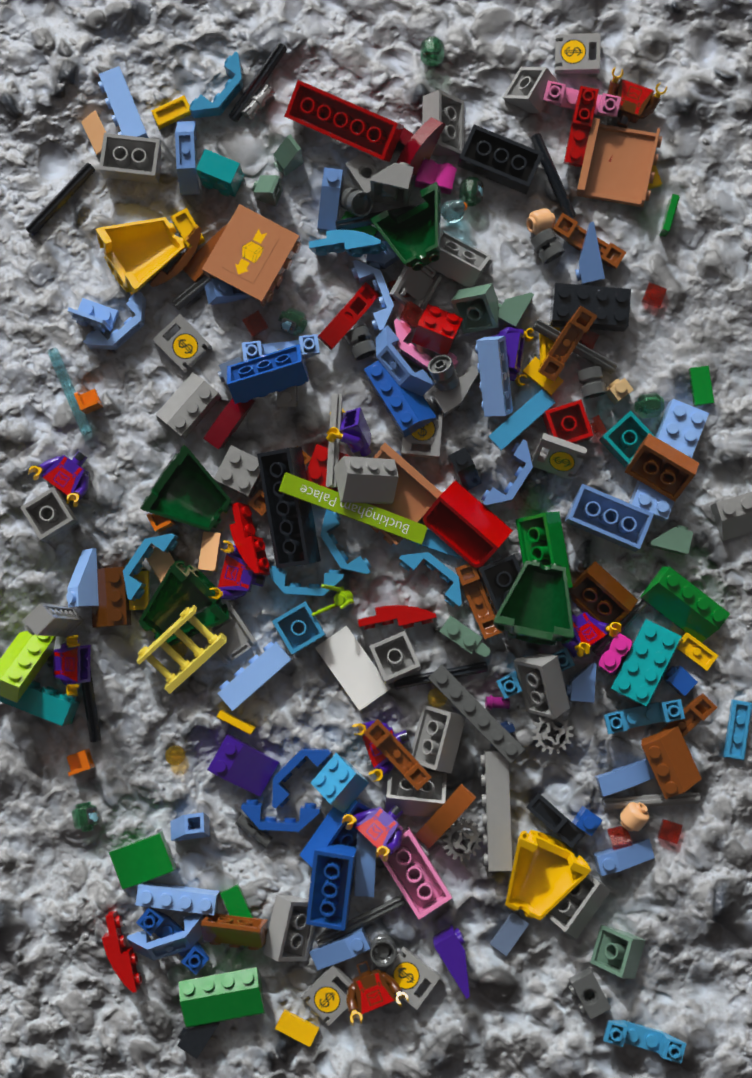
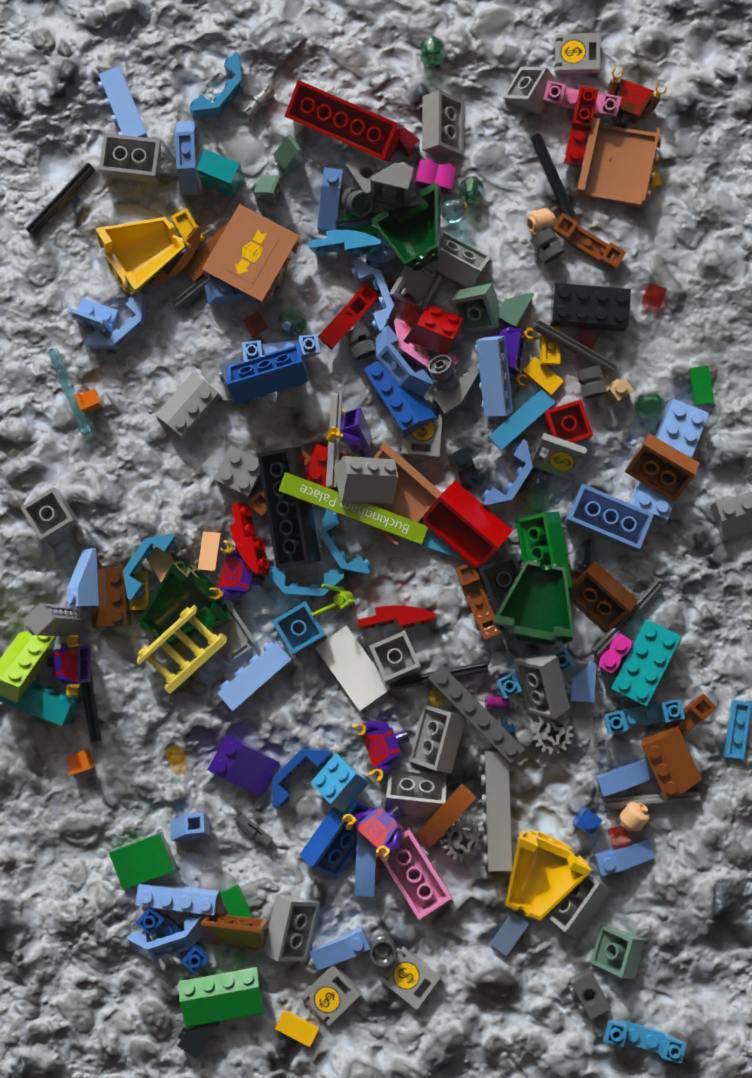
(65, 475): torso -> none
(85, 816): clear green head -> none
(94, 131): light nougat slope -> none
(121, 959): red slope -> none
(160, 523): orange panel -> none
(171, 112): yellow tile -> none
(184, 345): light grey container -> none
(187, 493): dark green cone -> none
(227, 423): dark red slope -> none
(236, 722): yellow tile -> none
(254, 812): blue slope -> none
(258, 81): black axle -> none
(331, 886): blue slope -> none
(361, 920): dark grey axle -> none
(371, 991): torso -> none
(397, 754): dark orange slope -> none
(421, 144): dark red slope -> none
(452, 952): dark purple slope -> none
(453, 594): dark azure slope -> none
(464, 637): sand green hinge -> none
(500, 159): black brick -> none
(555, 821): black slope -> none
(566, 343): dark orange slope -> none
(588, 633): torso -> none
(590, 262): medium blue slope -> none
(597, 426): clear red plate -> none
(625, 438): teal brick -> none
(669, 215): green tile -> none
(670, 831): clear red tile -> none
(673, 540): sand green slope -> none
(680, 680): blue brick -> none
(684, 604): green slope -> none
(697, 651): yellow plate -> none

